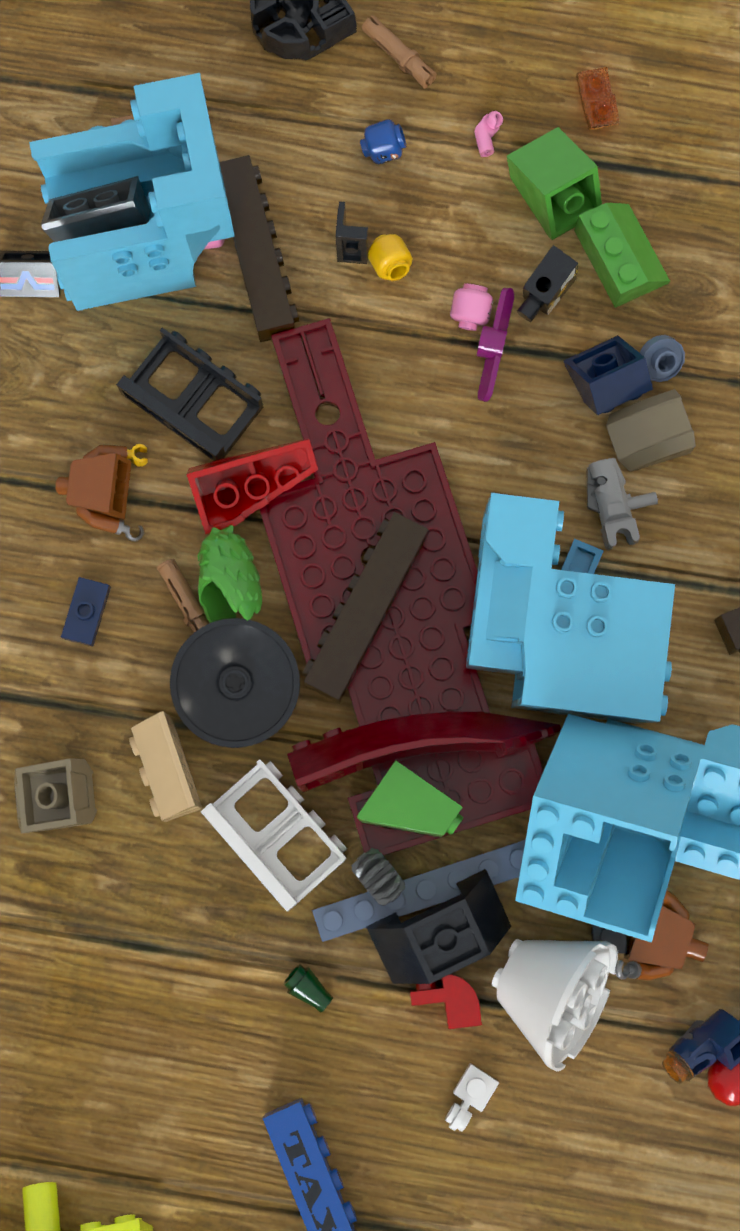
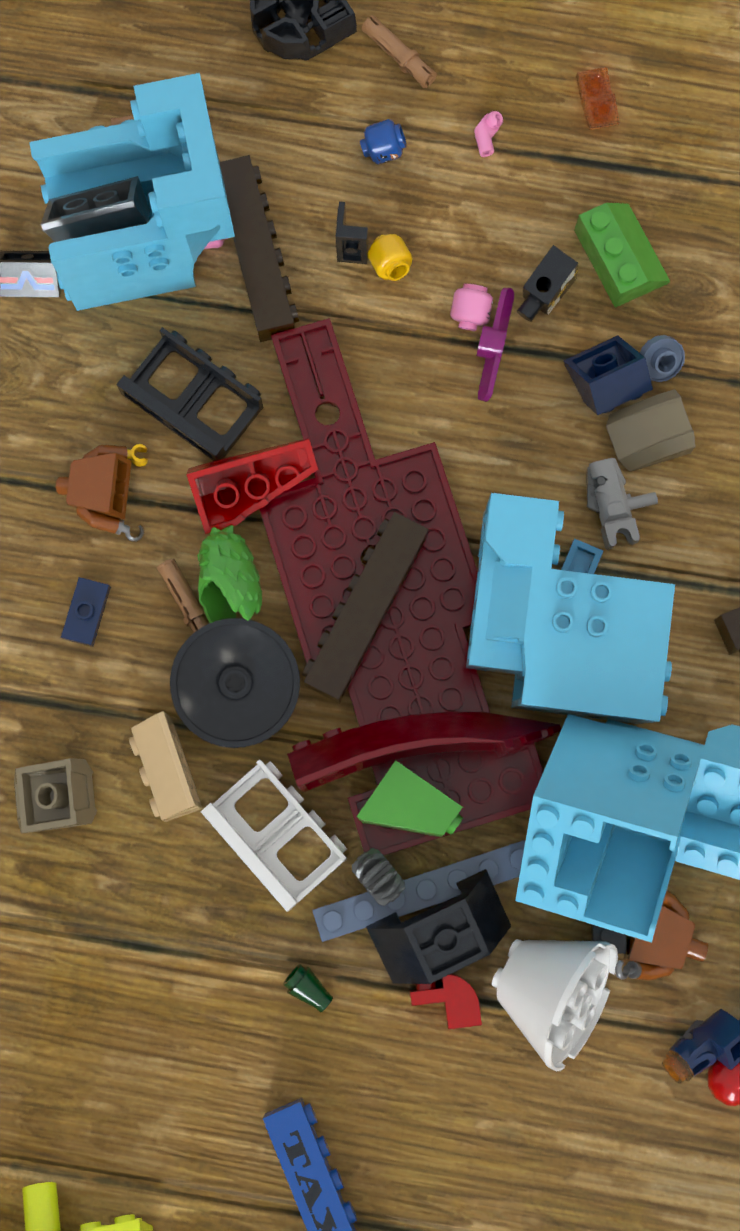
(475, 1090): white plate -> none
(555, 181): bright green slope -> none

